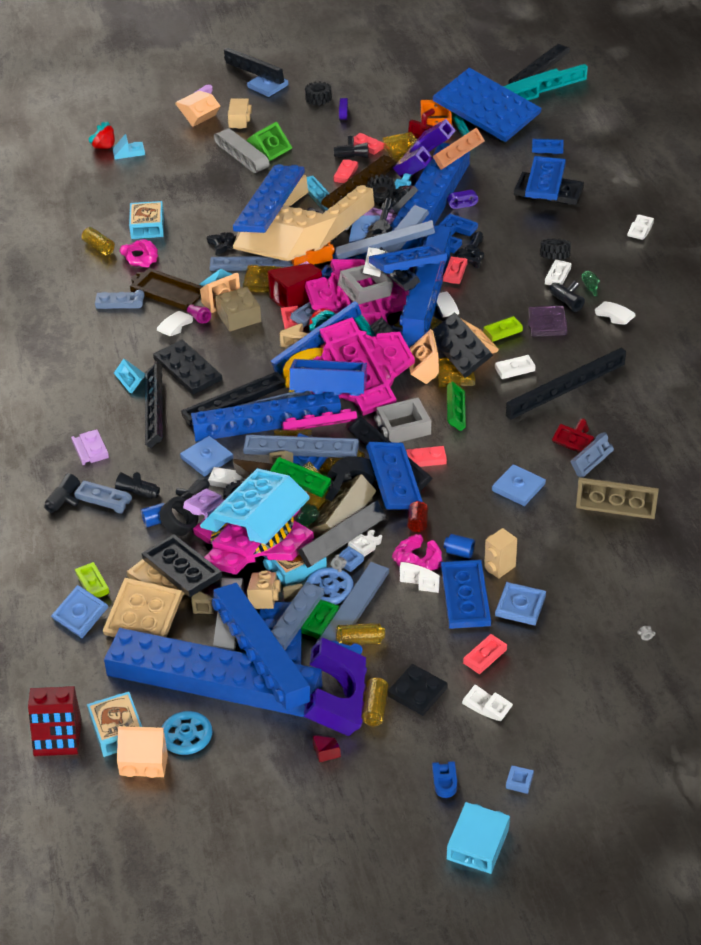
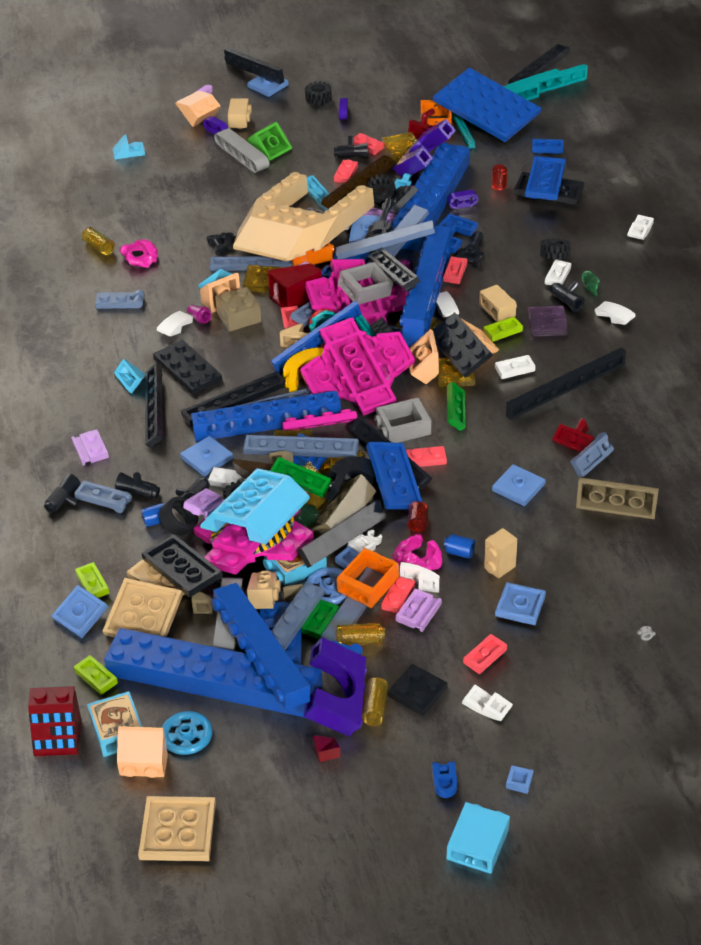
(95, 675): none -> lime plate
(103, 137): red hair -> none
(146, 220): brick -> none
(166, 288): dark brown piece -> none
(177, 828): none -> tan plate
(214, 125): none -> dark purple beam
(269, 199): blue plate -> none
(328, 376): piece -> none
(338, 563): light grey piece -> none
(361, 592): none -> orange window
(369, 268): white plate -> none
(398, 594): none -> coral plate
(407, 258): blue plate -> none
(418, 609): none -> lavender plate
(458, 148): nougat plate -> none
(465, 594): blue plate -> none
(497, 303): none -> tan brick
(499, 177): none -> clear red brick

